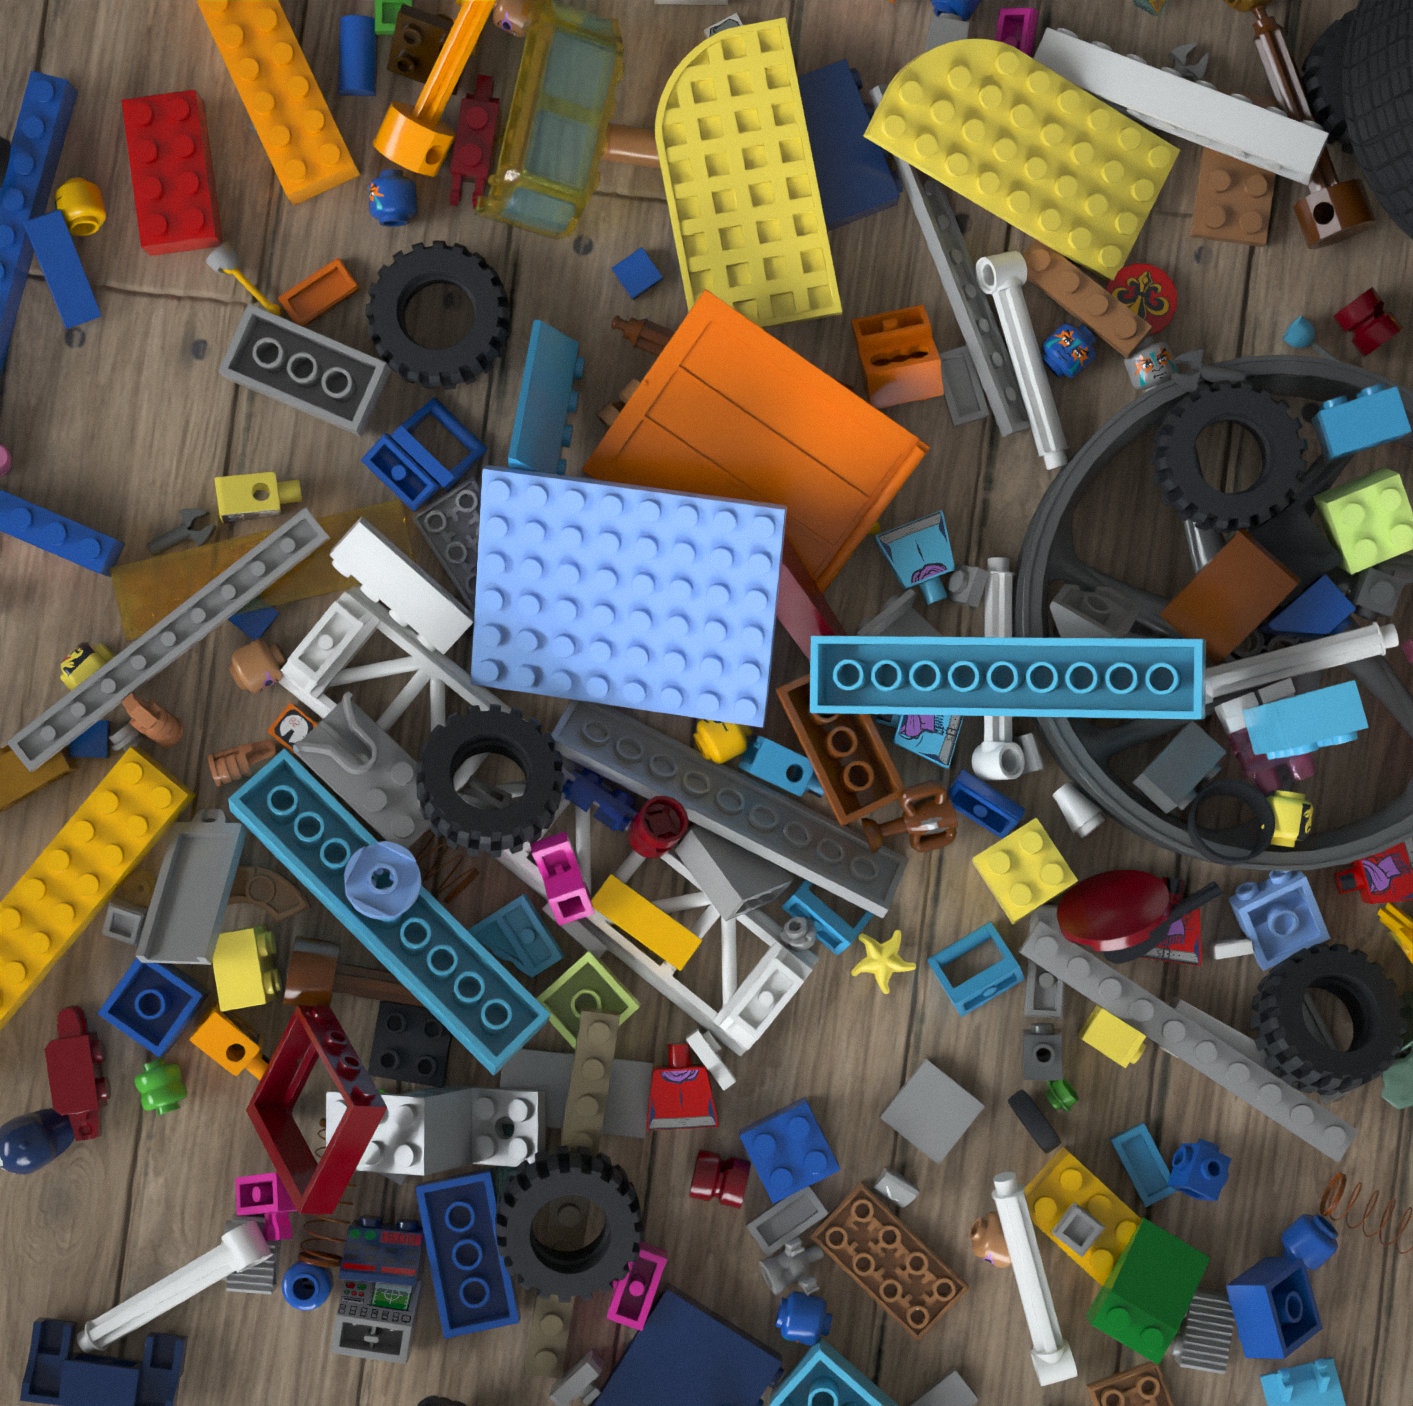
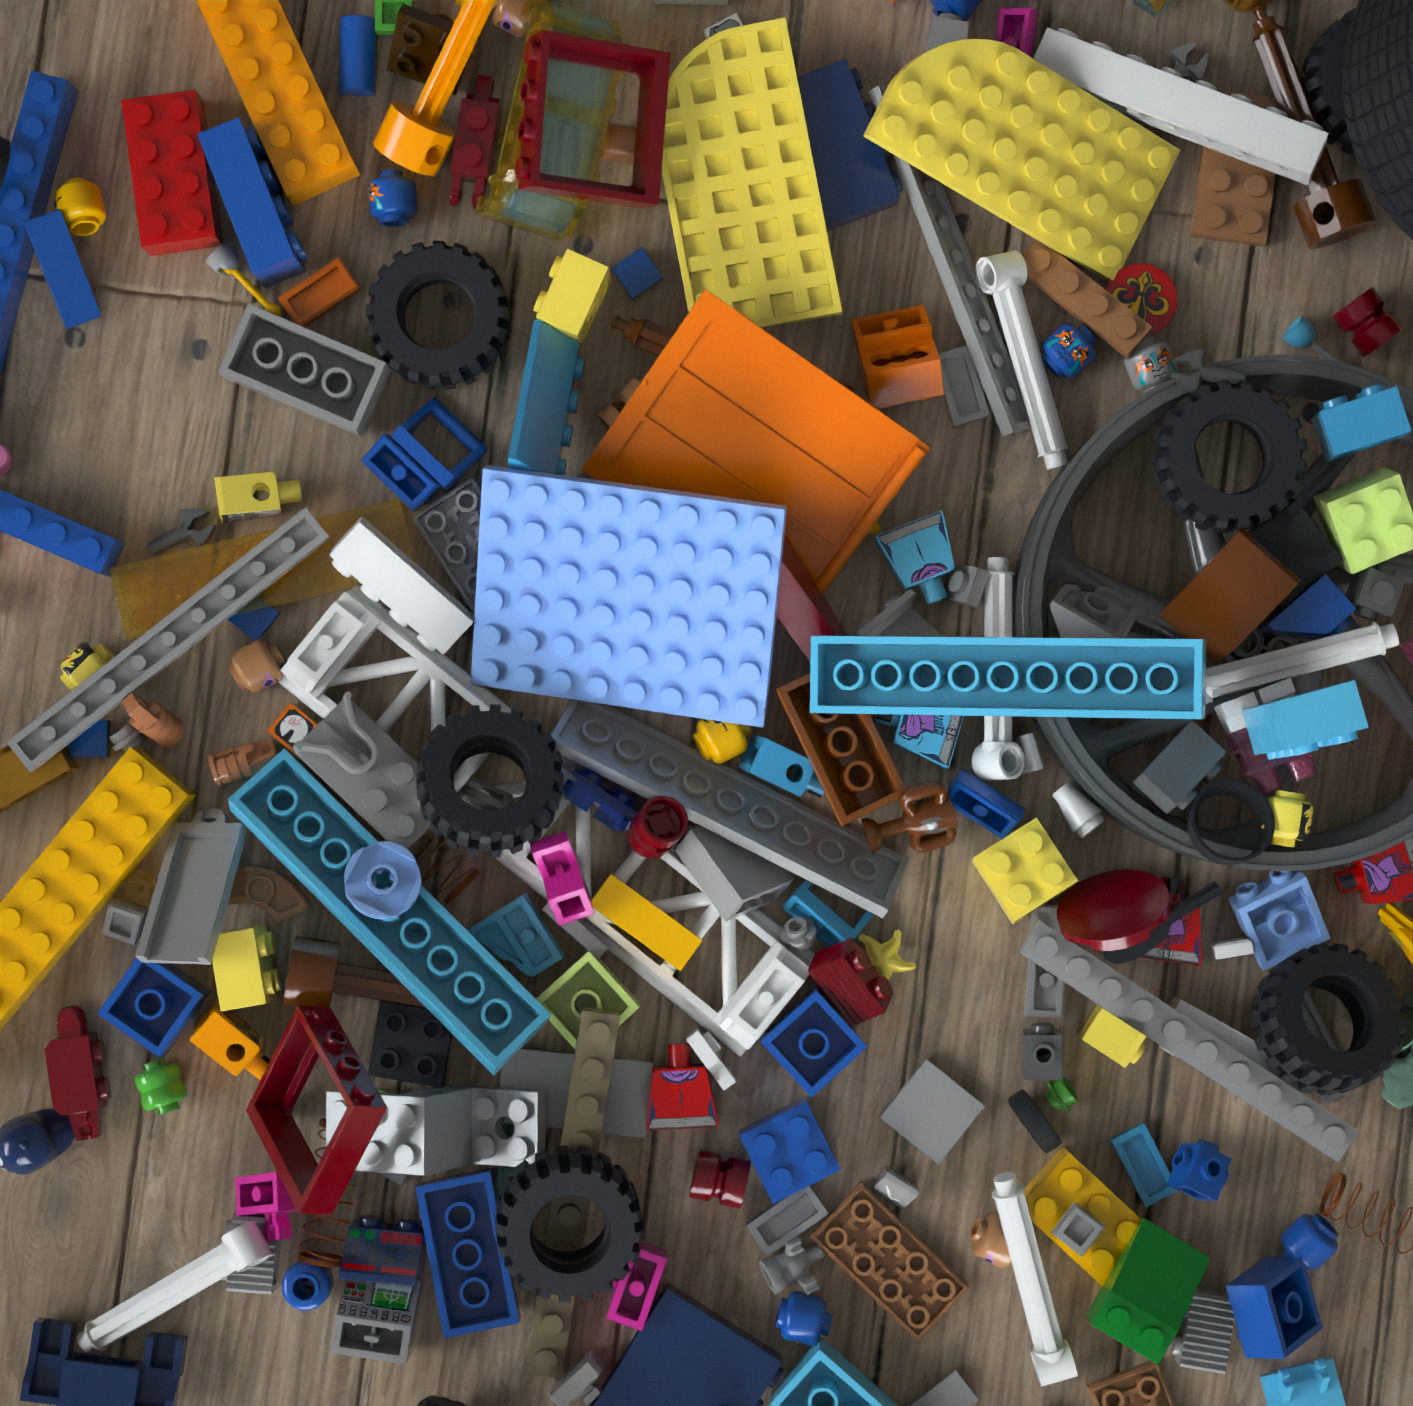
(251, 202): none -> blue brick
(574, 295): none -> light yellow brick
(653, 72): none -> dark red piece
(813, 1042): none -> blue brick
(851, 981): none -> dark red brick
(985, 984): dark azure tile -> none

